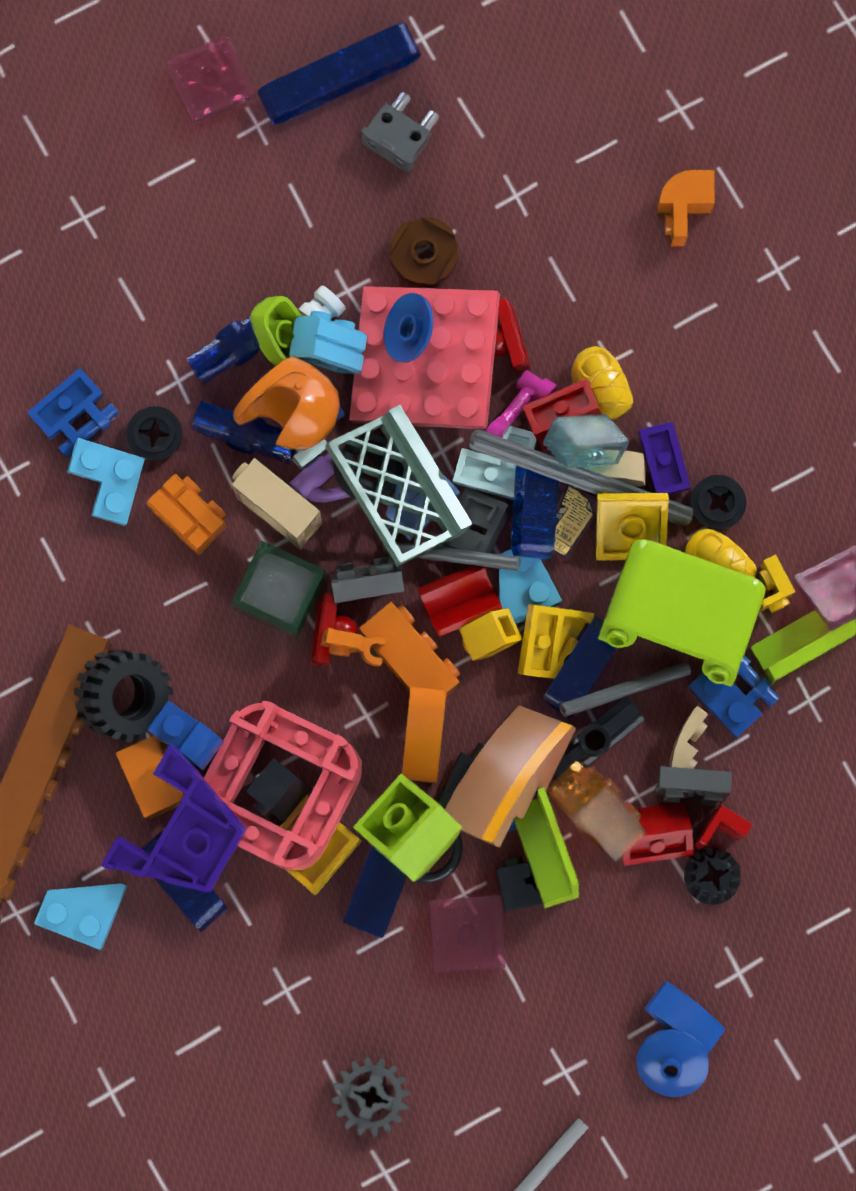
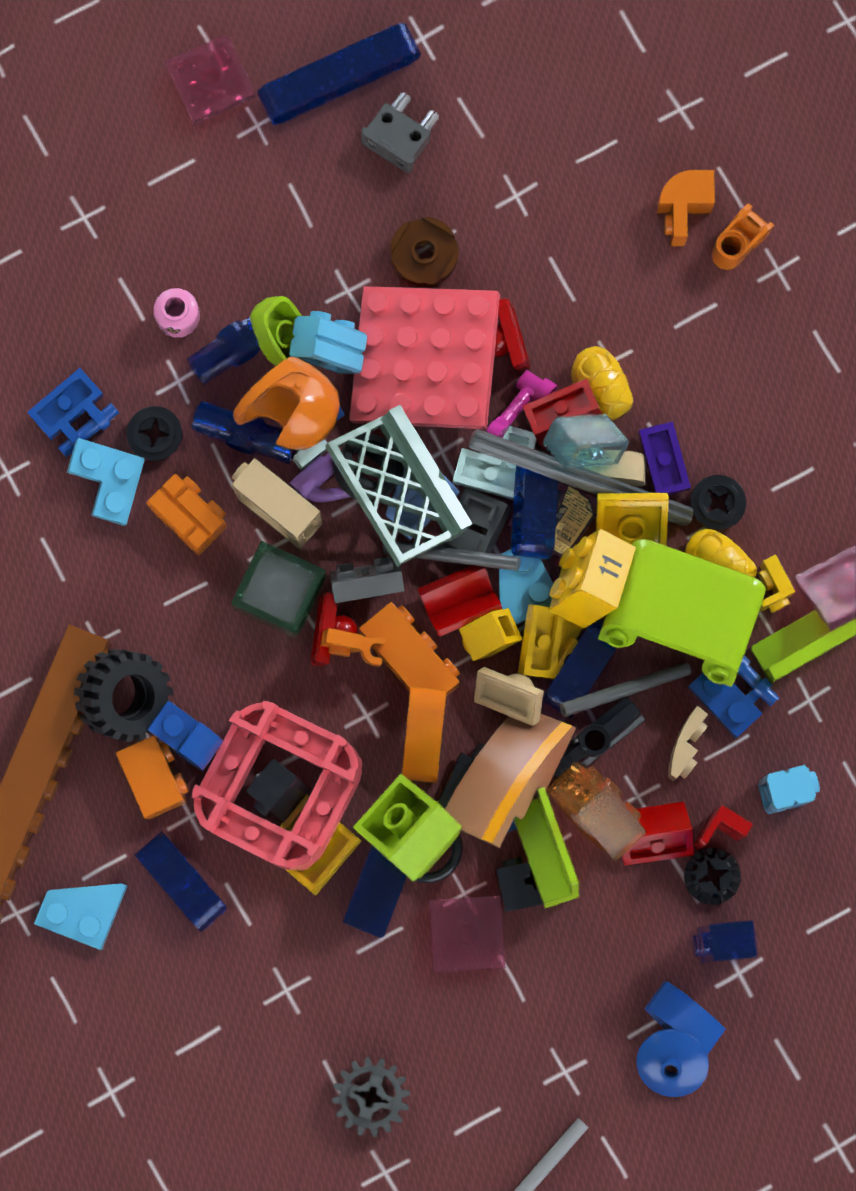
(176, 312): none -> bright pink head
(196, 839): dark purple wing -> none
(323, 301): white wheel -> none
(408, 327): blue dish -> none
(509, 695): none -> tan tile
(591, 578): none -> yellow brick
(705, 785): dark grey piece -> none
(725, 942): none -> clear blue brick
(744, 234): none -> orange piece
(788, 789): none -> medium azure brick

